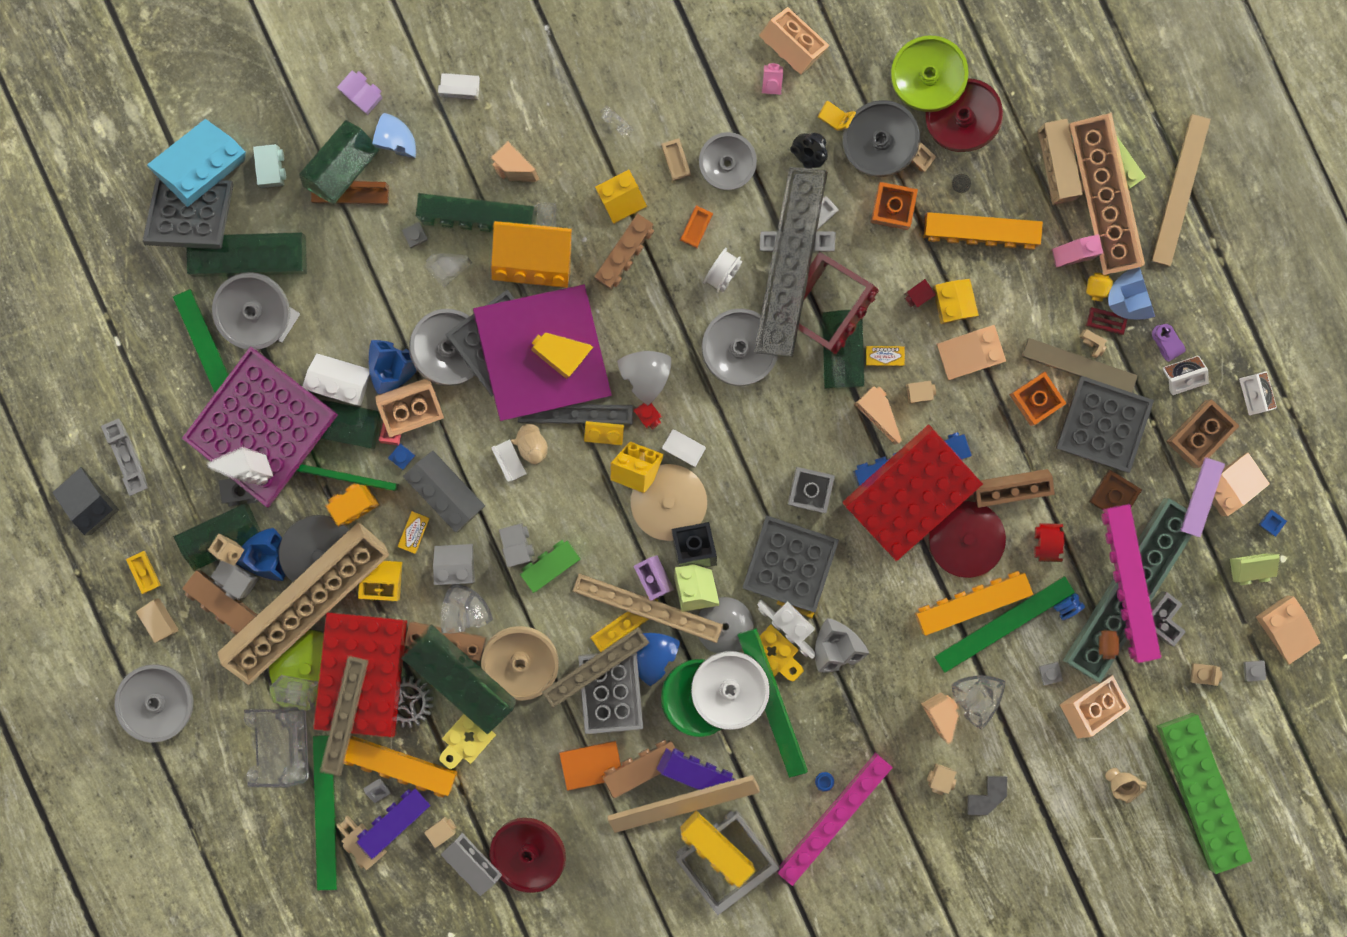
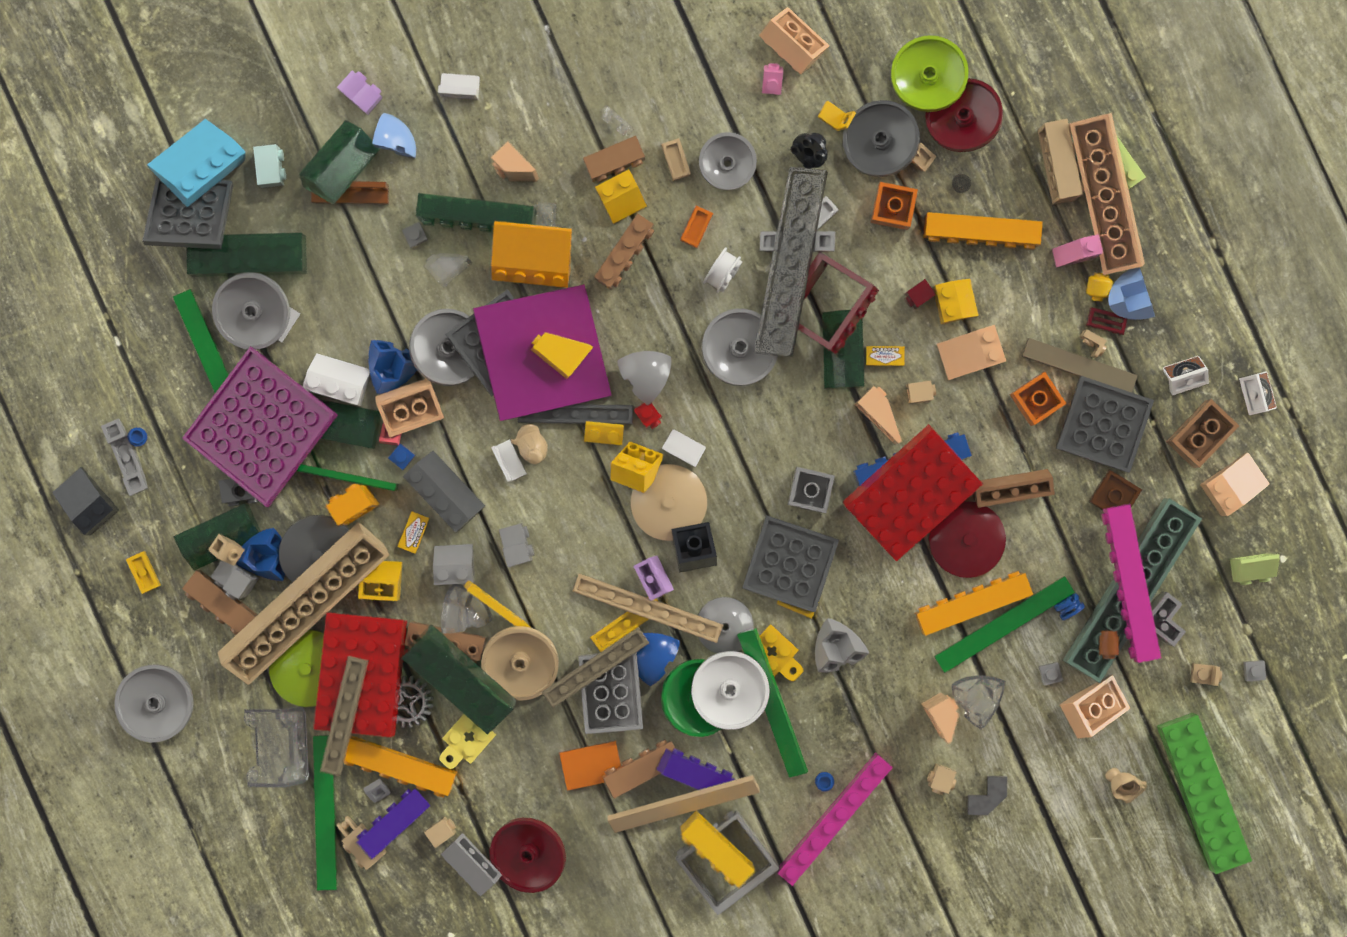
(137, 437): none -> blue plate
(157, 620): tan piece -> none
(244, 465): white slope -> none
(294, 692): clear slope -> none
(494, 604): none -> yellow tile
(550, 565): bright green brick -> none
(614, 159): none -> medium nougat brick
(695, 587): yellowish green slope -> none
(792, 623): white bracket -> none
(1049, 542): red brick -> none
(1169, 343): medium lavender piece -> none
(1180, 190): tan tile -> none
(1202, 497): lavender tile -> none
(1272, 523): blue plate -> none
(1289, 628): light nougat slope -> none

